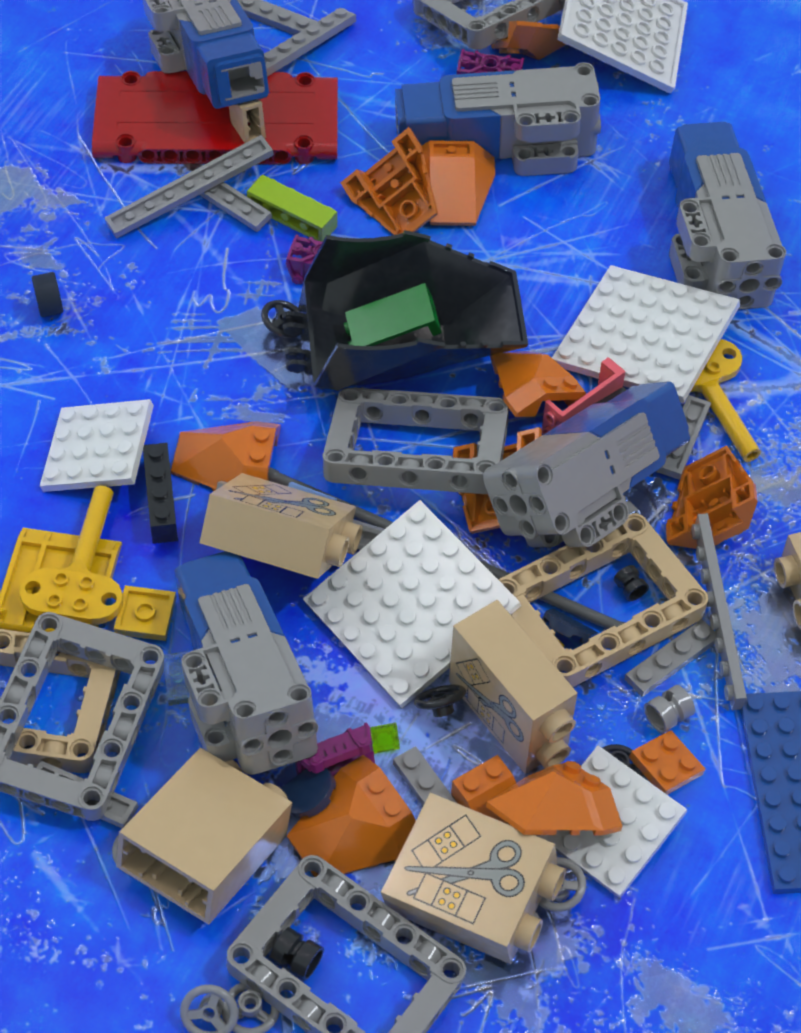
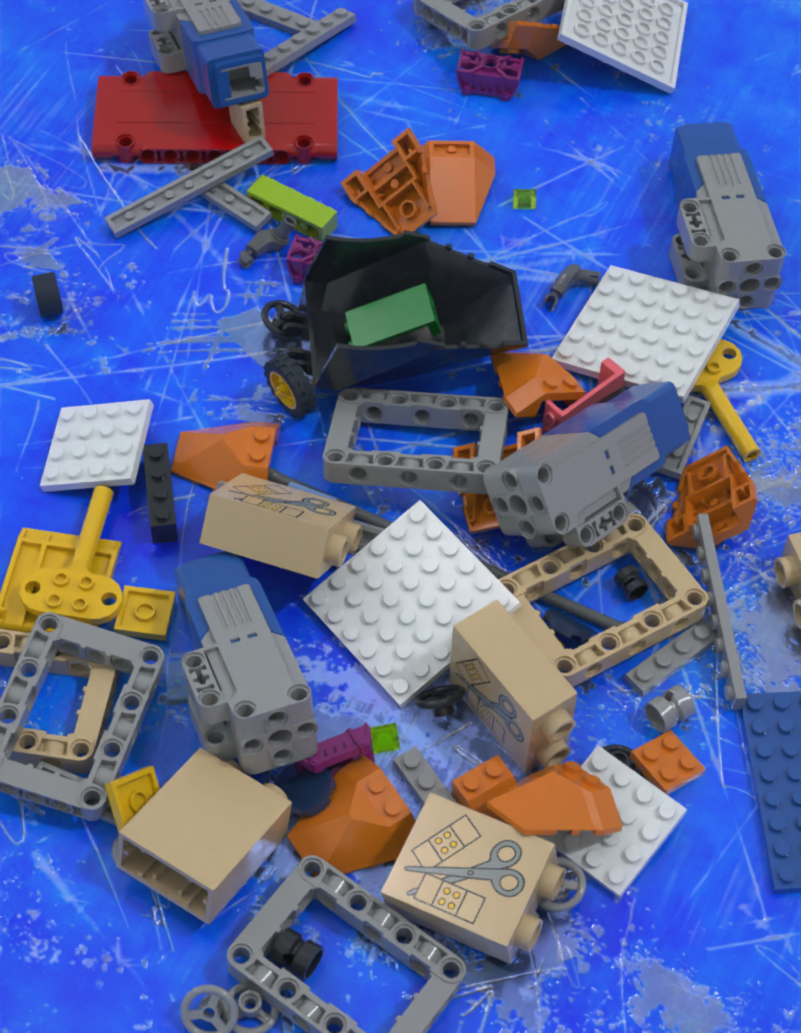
(131, 793): none -> yellow plate
(267, 241): none -> dark grey arm
(290, 385): none -> black wheel
(524, 115): light grey piece -> none
(524, 198): none -> clear neon green slope
(567, 278): none -> dark grey arm

